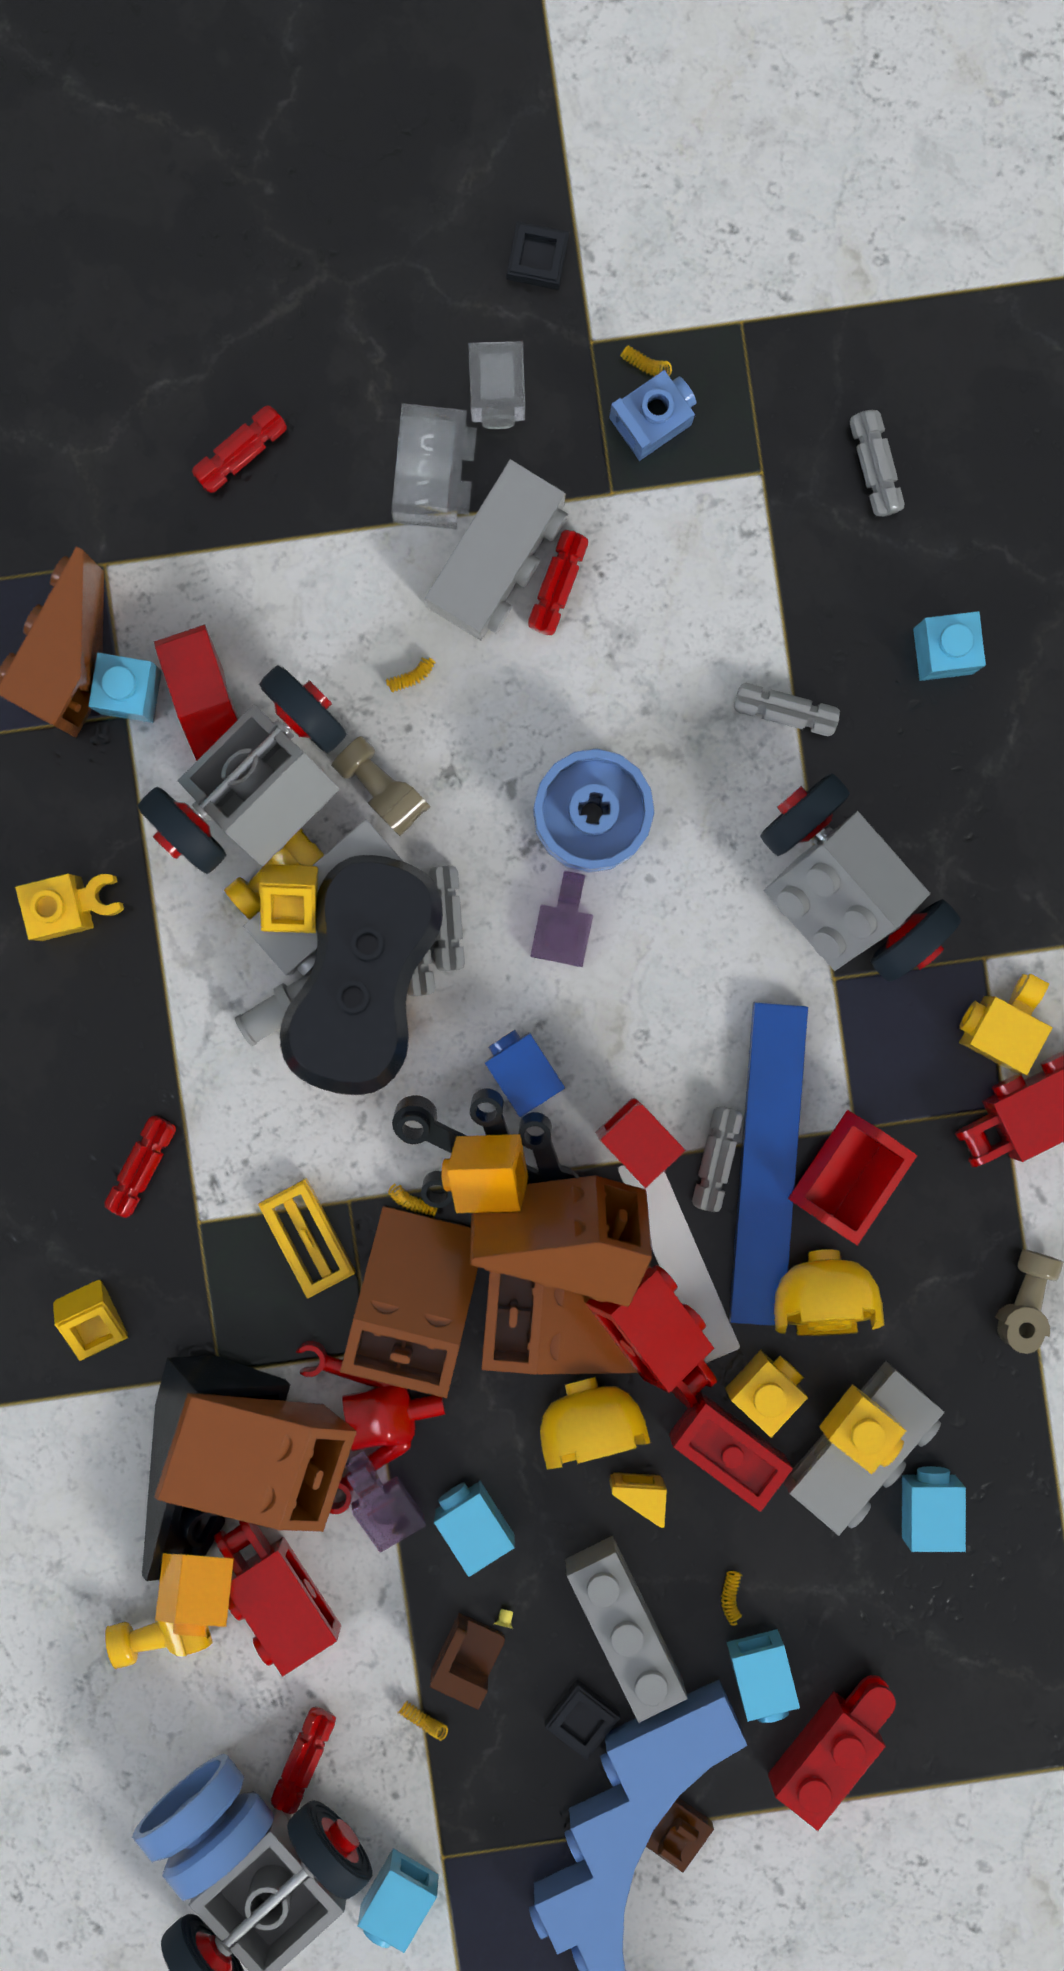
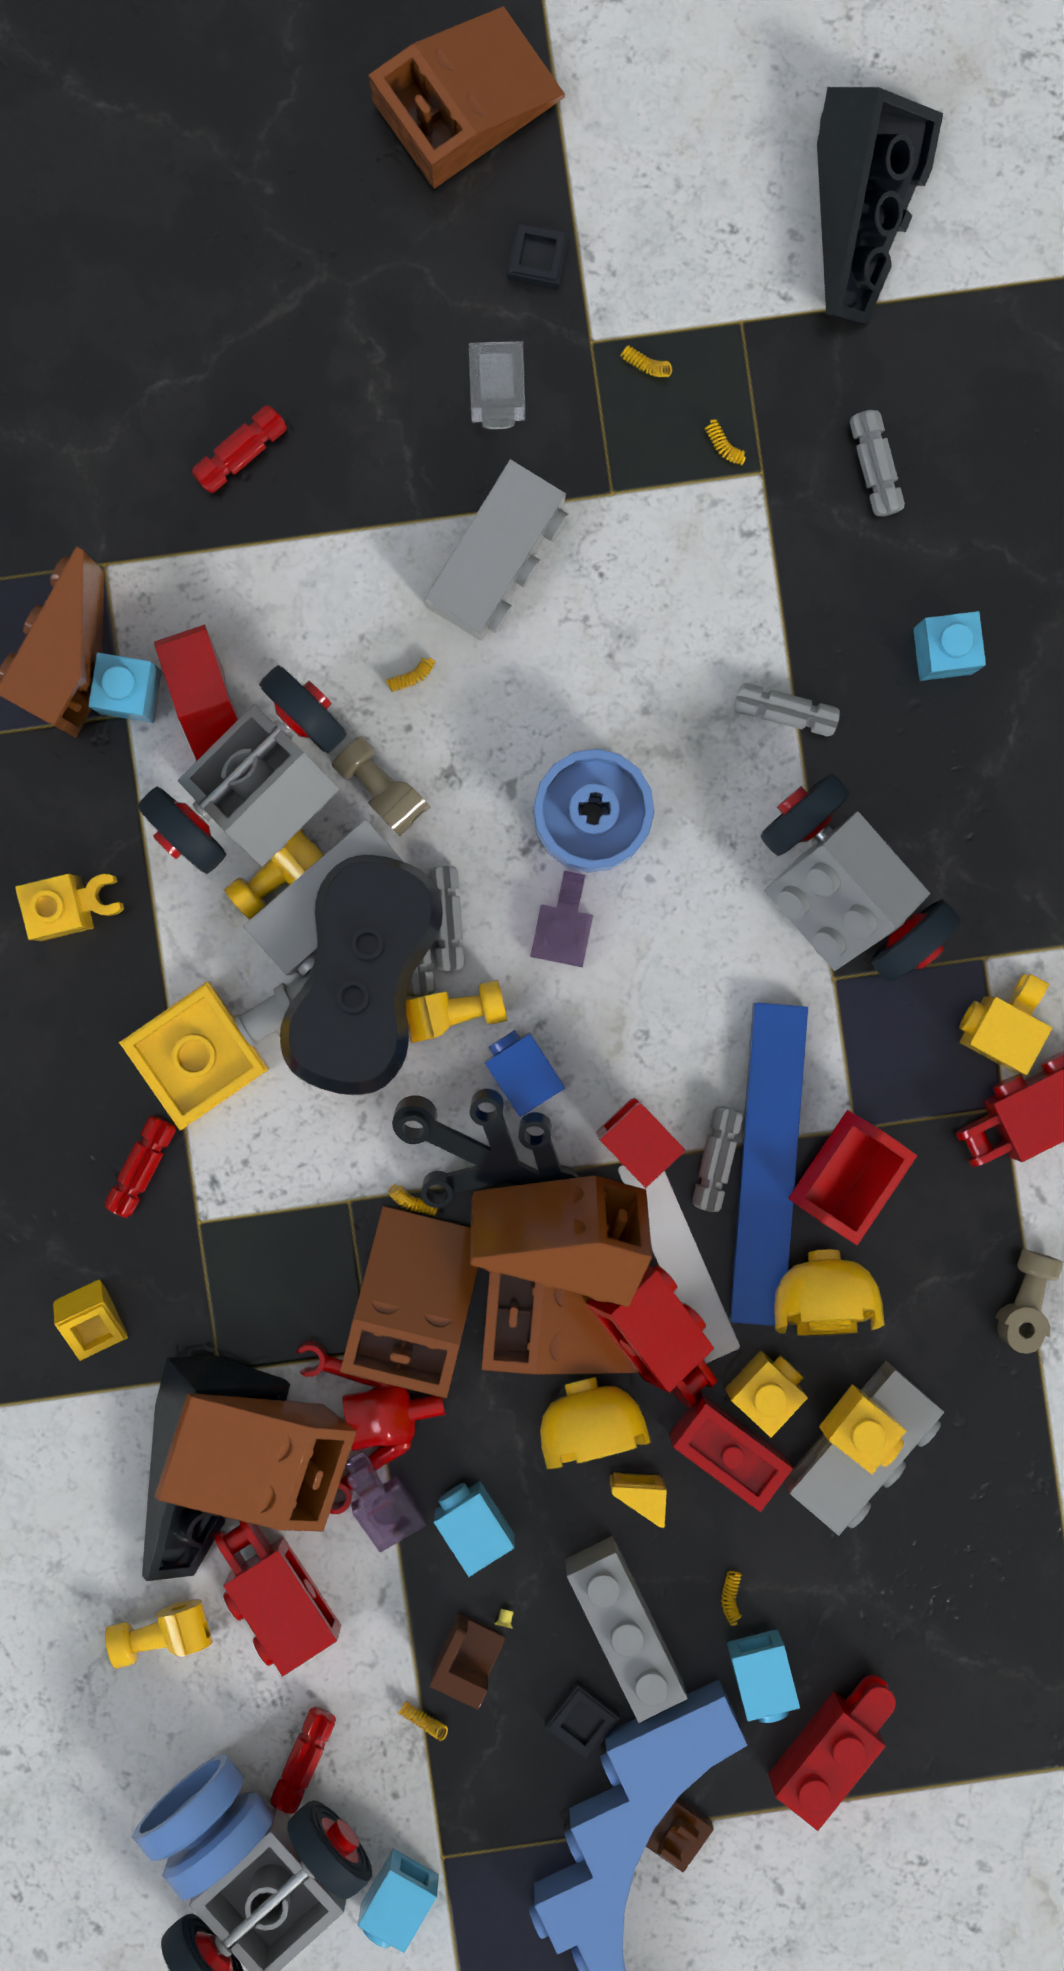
(194, 1055): none -> yellow tile
(194, 1592): light orange brick -> none
(288, 898): yellow slope -> none
(289, 1250): yellow tile -> none
(430, 466): clear brick -> none
(435, 1013): none -> yellow leg
(463, 92): none -> dark orange slope
(486, 1173): light orange brick -> none
(558, 582): red axle -> none
(647, 431): medium blue brick -> none
(735, 453): none -> yellow leg
(869, 164): none -> black wedge
(933, 1511): medium azure brick -> none

